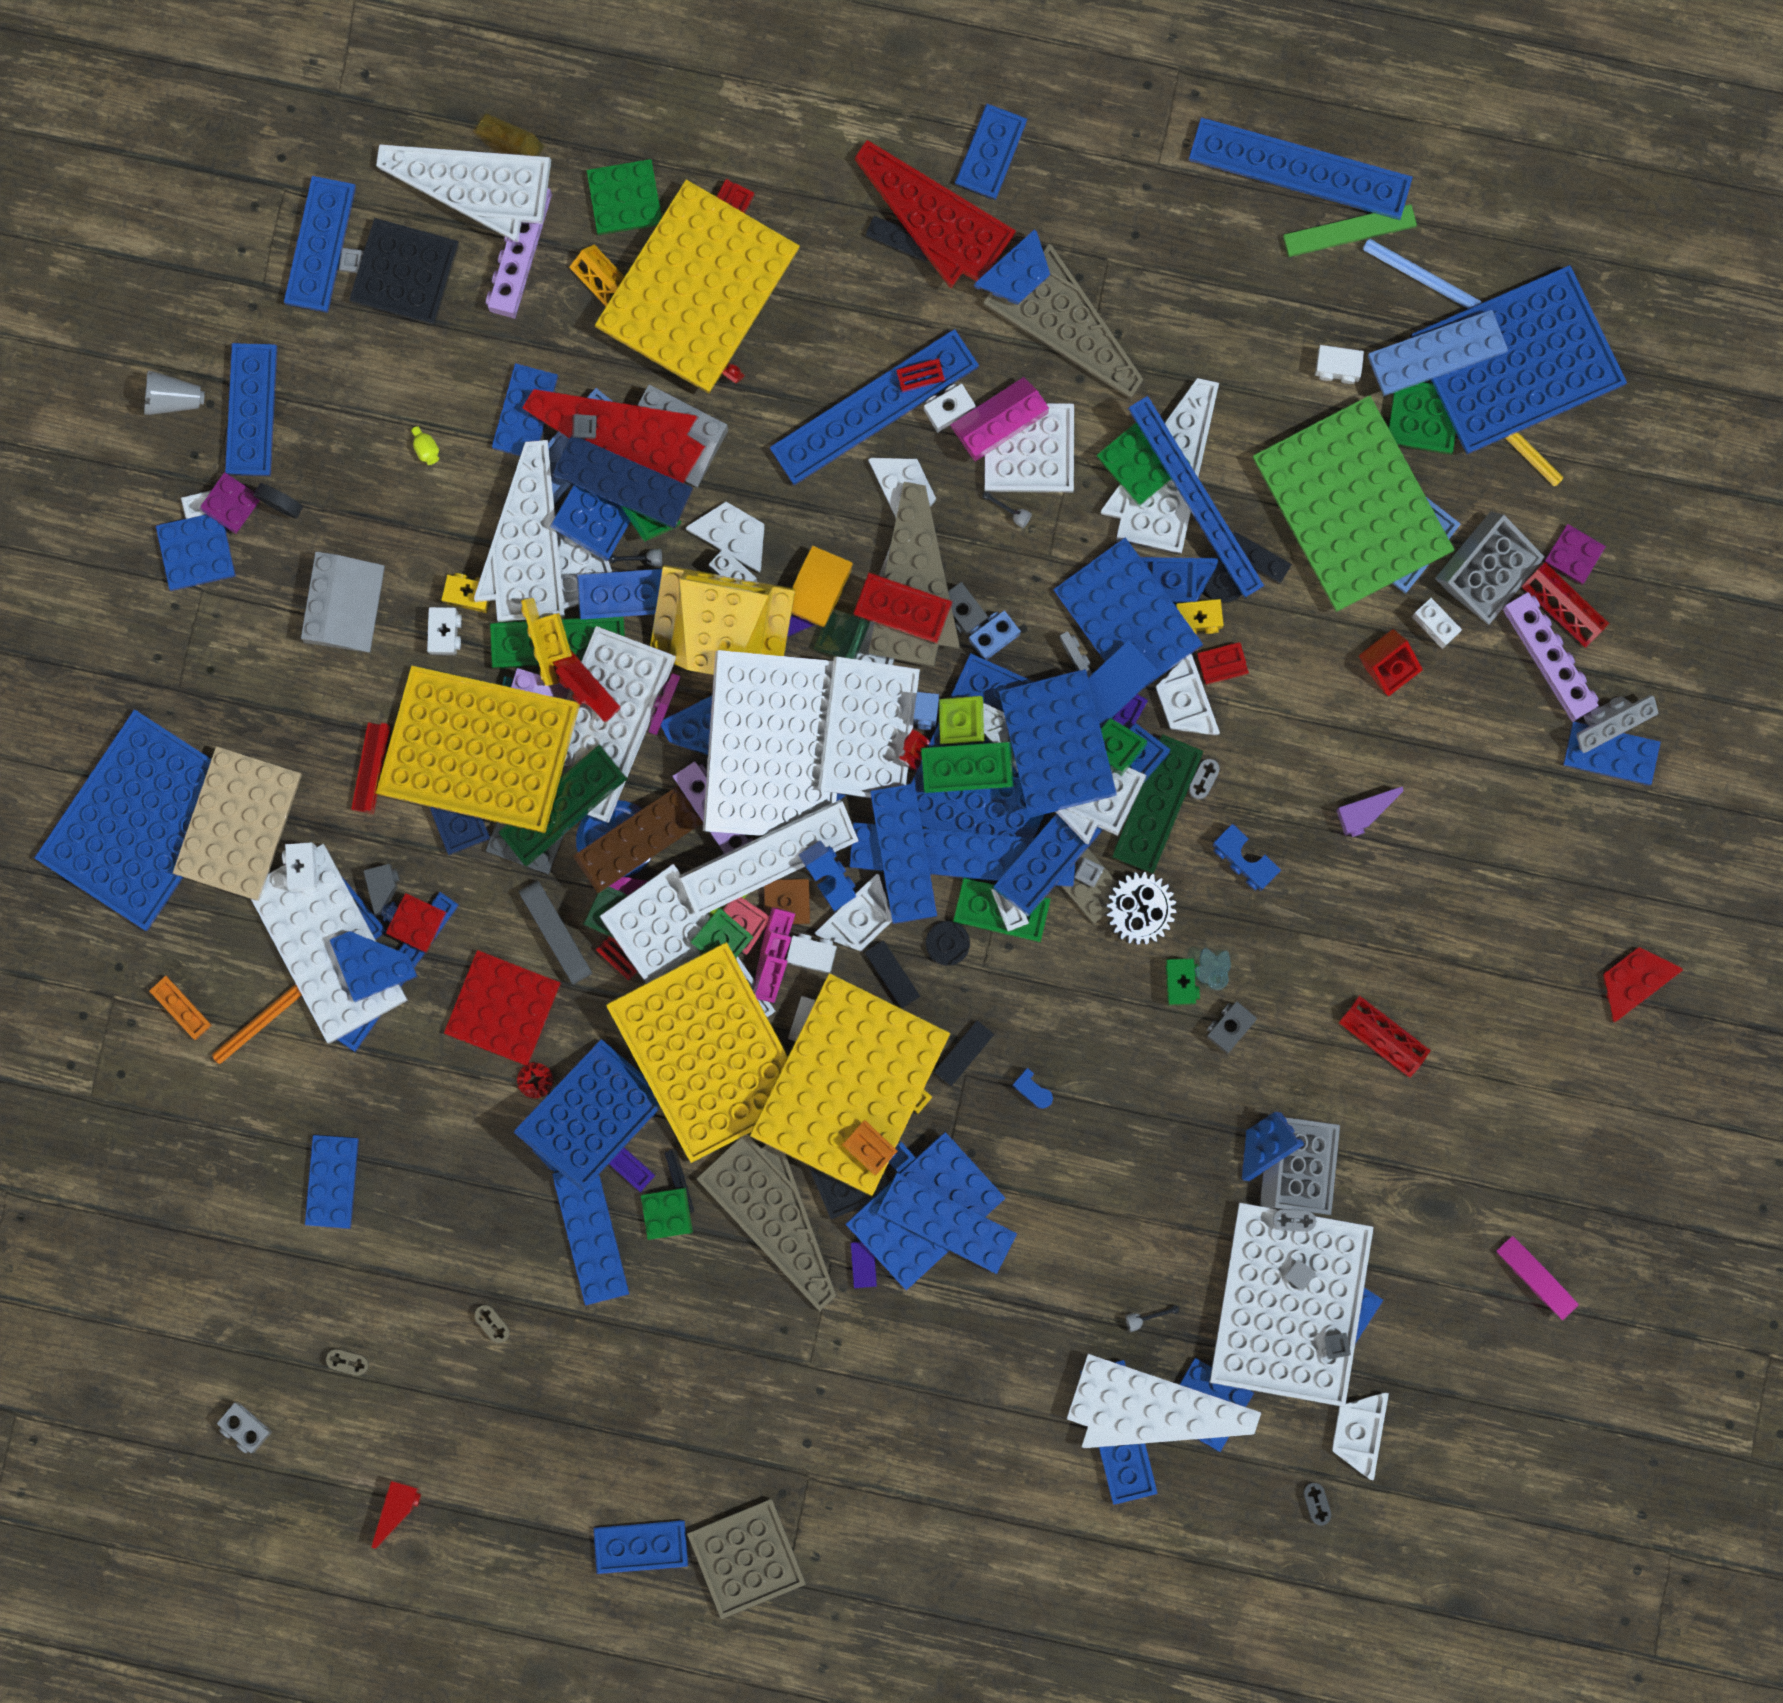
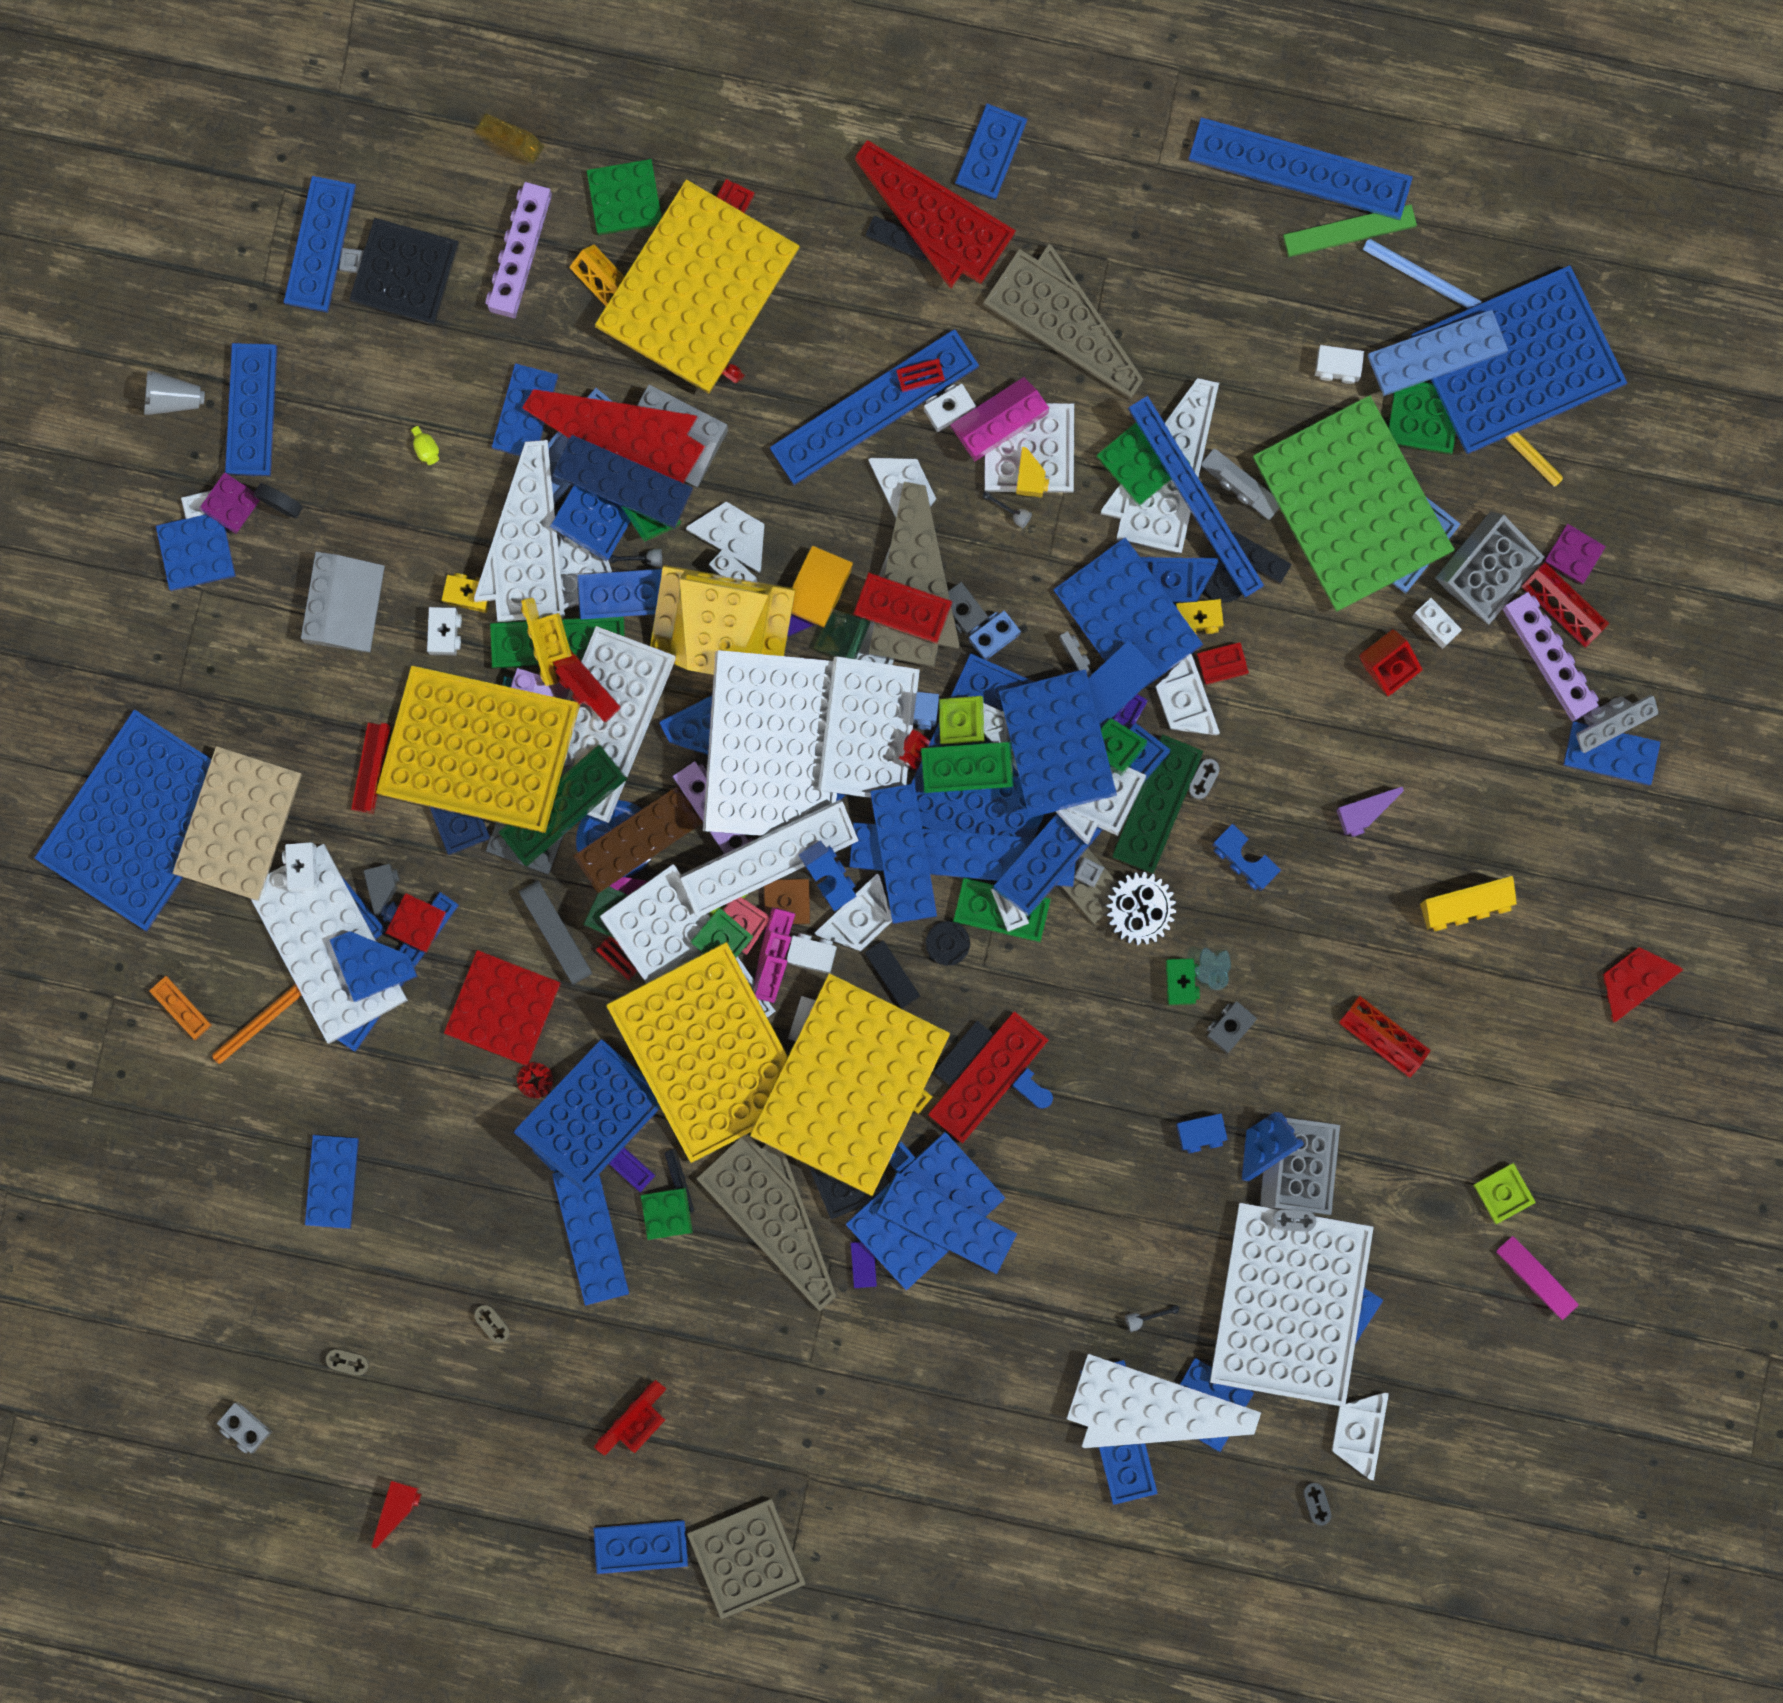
(481, 185): white wing -> none
(584, 426): dark grey plate -> none
(636, 1423): none -> red bracket
(662, 703): magenta plate -> none
(869, 1147): orange plate -> none
(988, 1077): none -> red plate
(1017, 272): blue wing -> none
(1031, 476): none -> yellow slope
(1202, 1132): none -> blue brick
(1239, 482): none -> light grey bracket
(1300, 1275): light grey tile -> none
(1337, 1346): dark grey plate -> none
(1469, 903): none -> yellow slope
(1504, 1193): none -> lime plate

